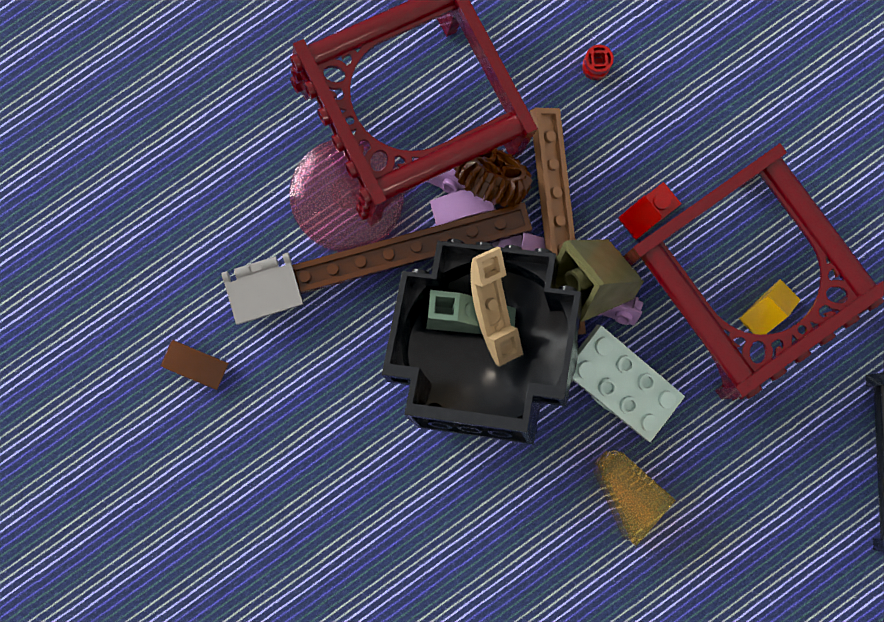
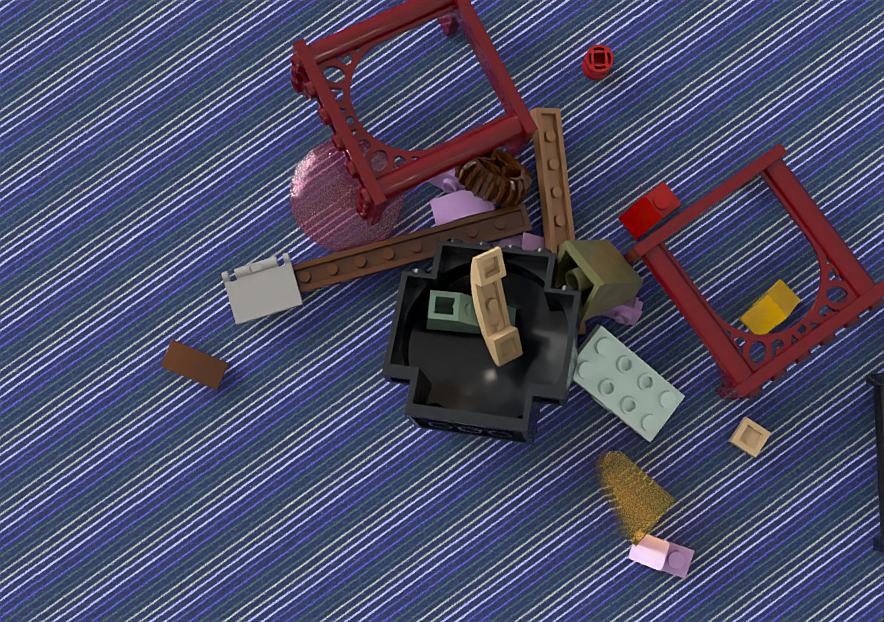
(662, 555): none -> slope
(749, 437): none -> tan plate

